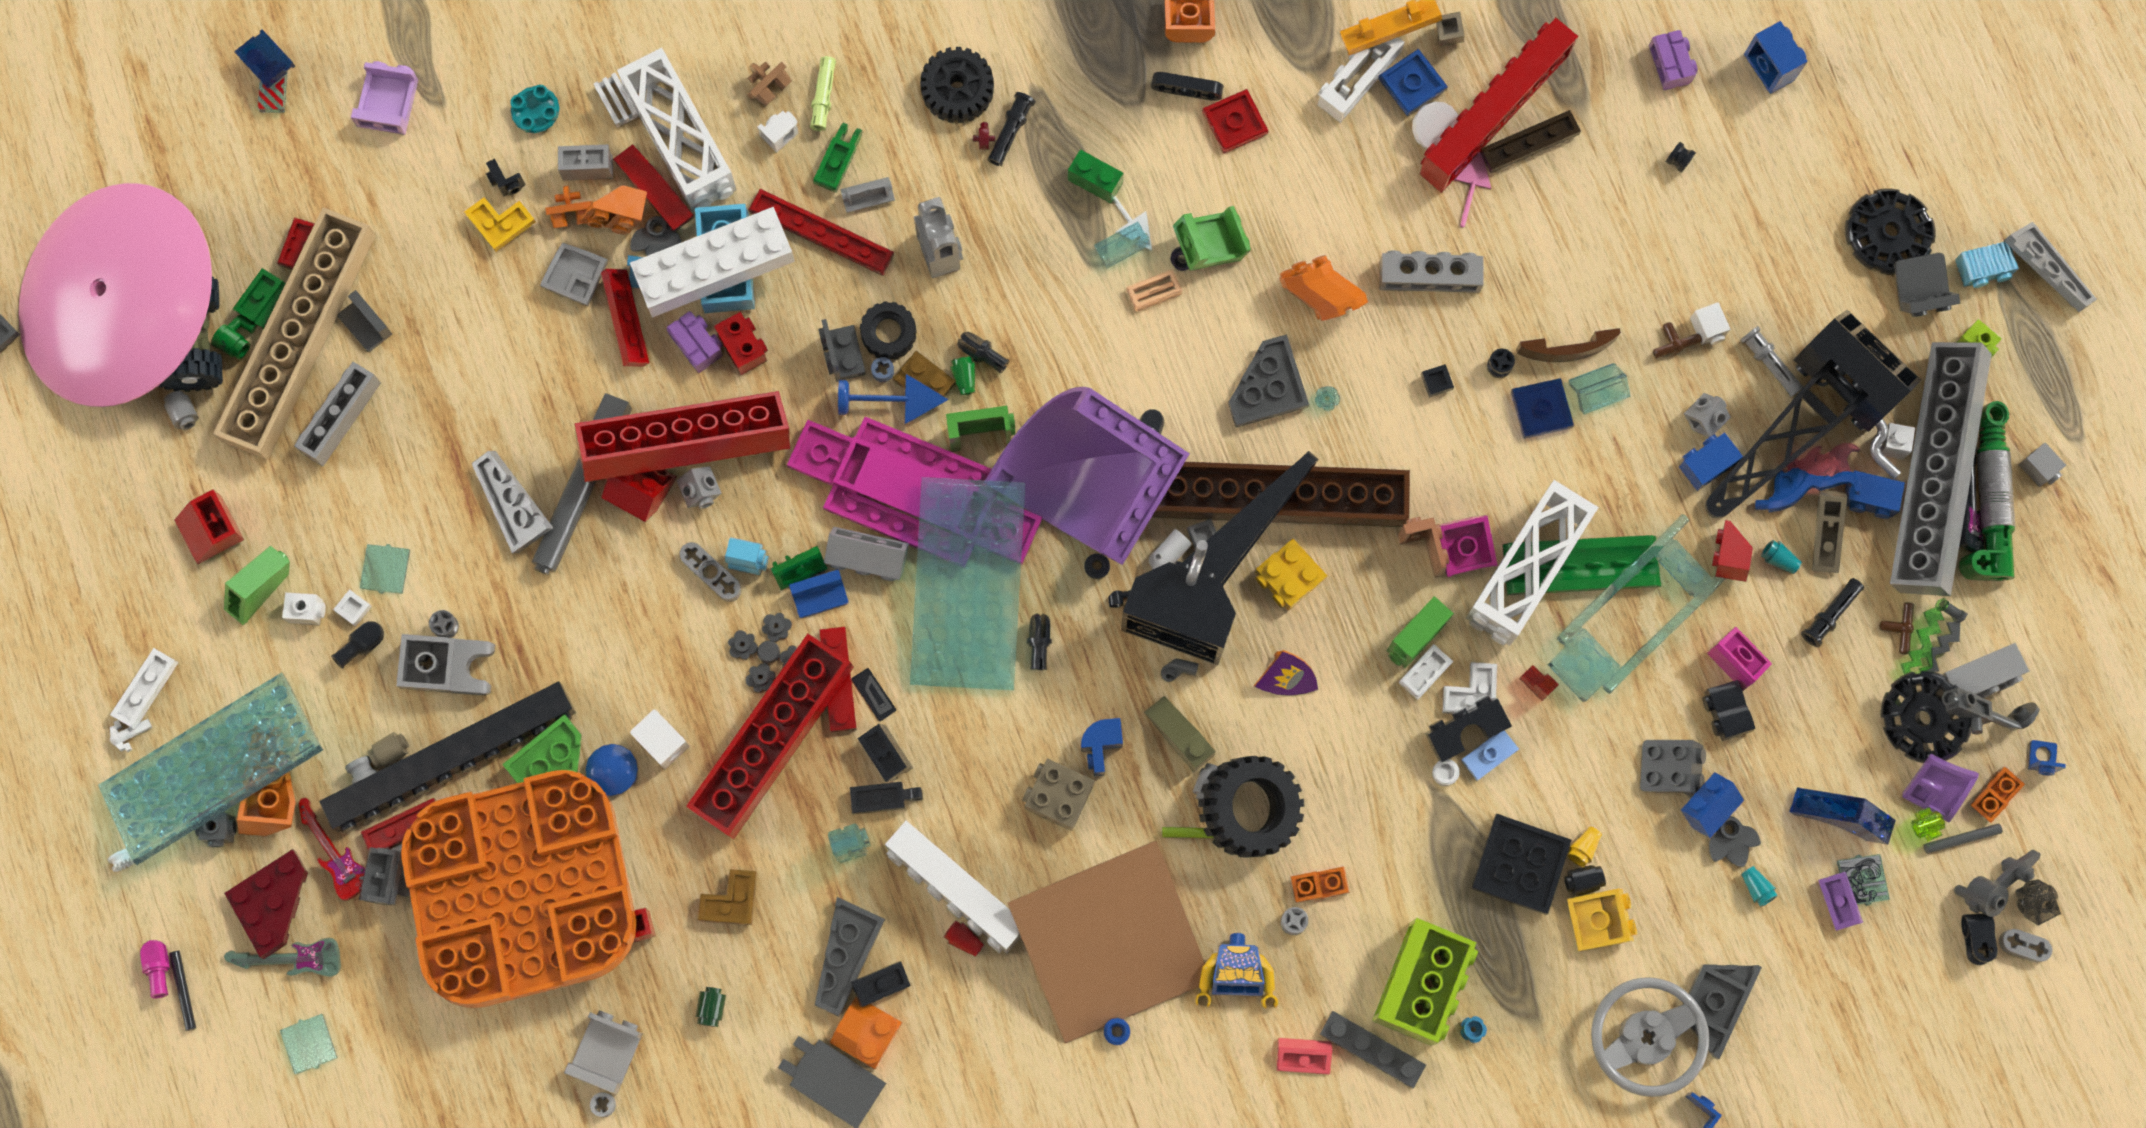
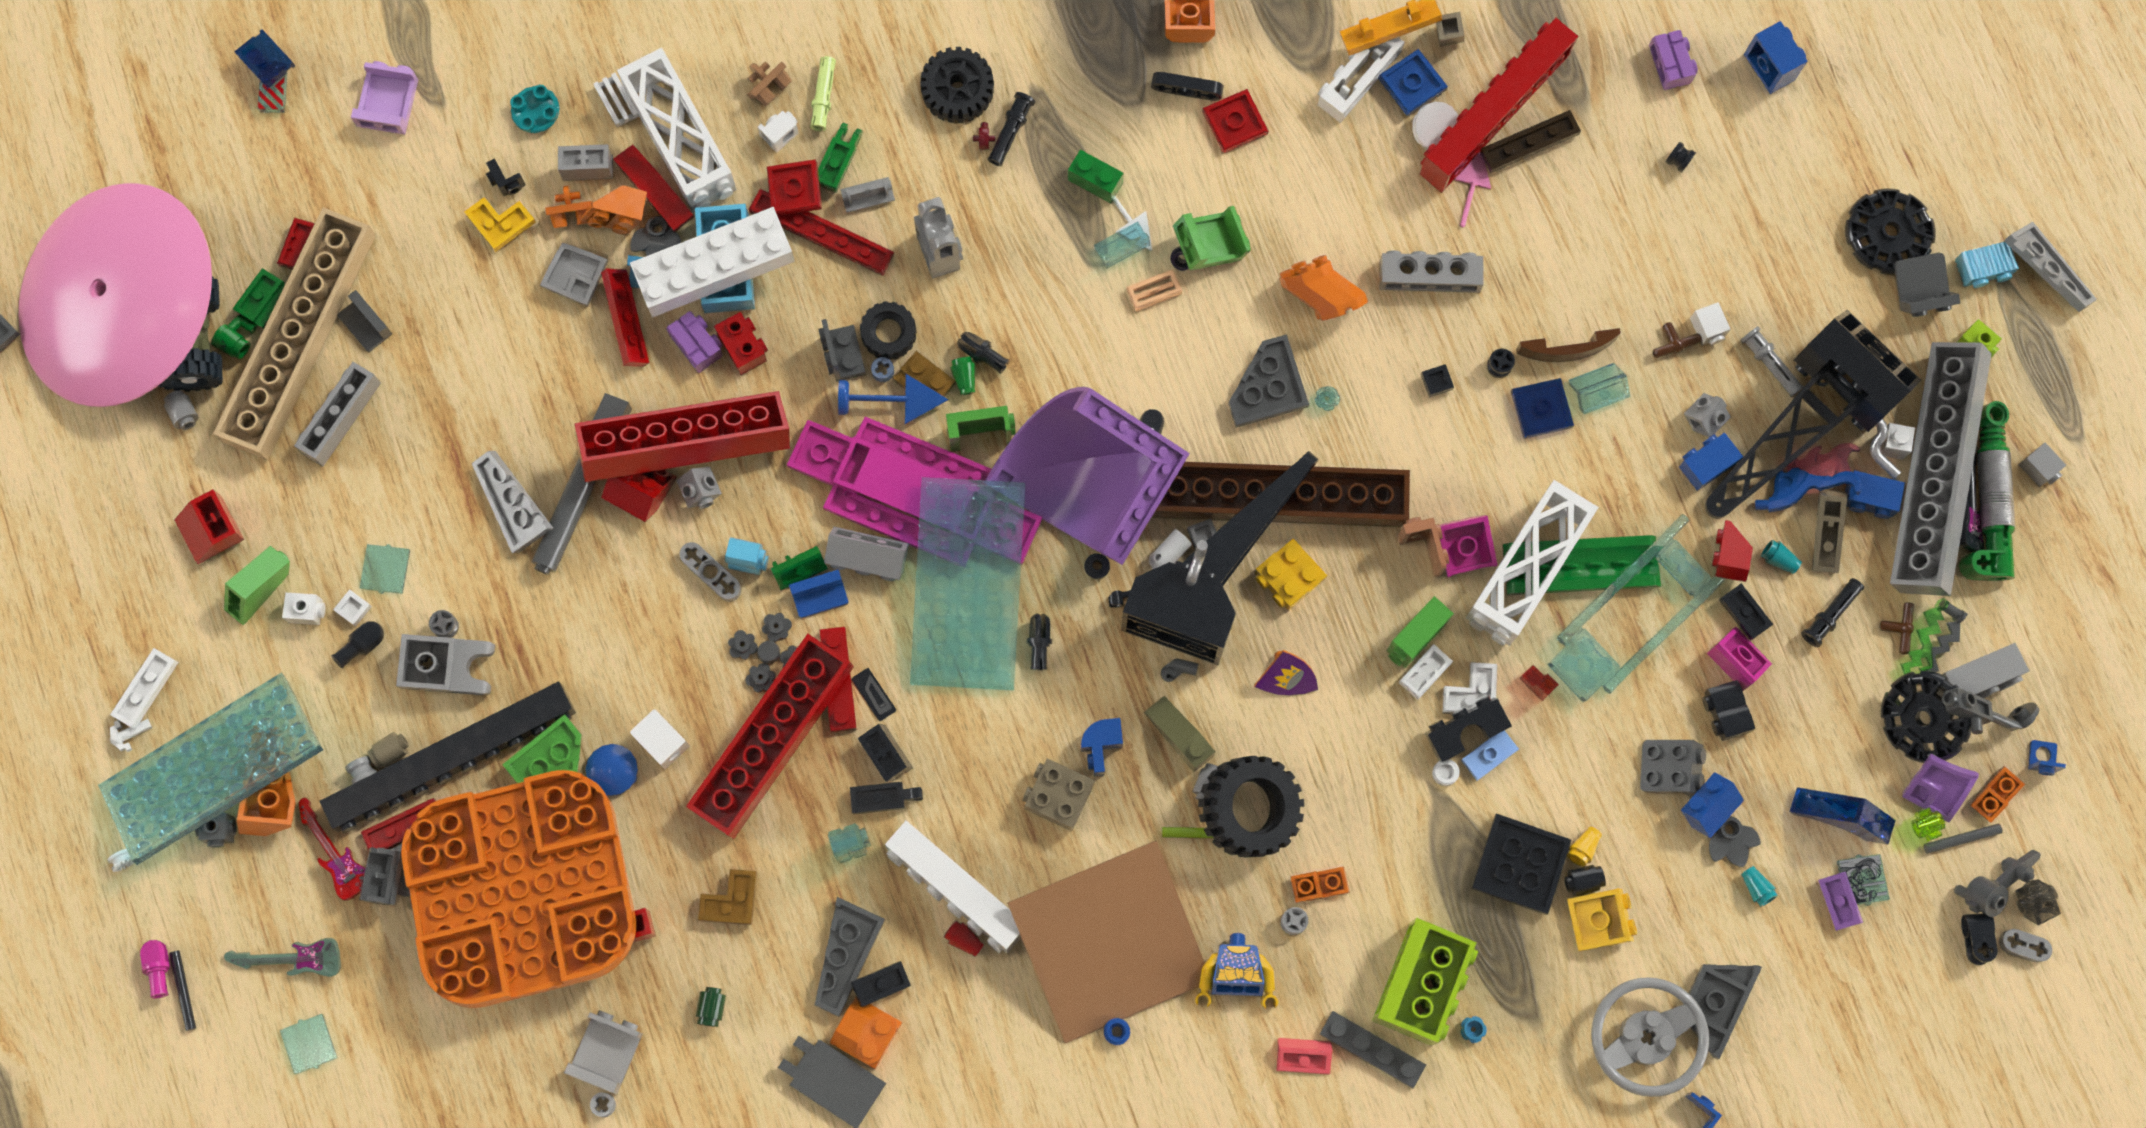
(269, 902): dark red plate -> none
(794, 187): none -> red tile
(1746, 611): none -> black plate

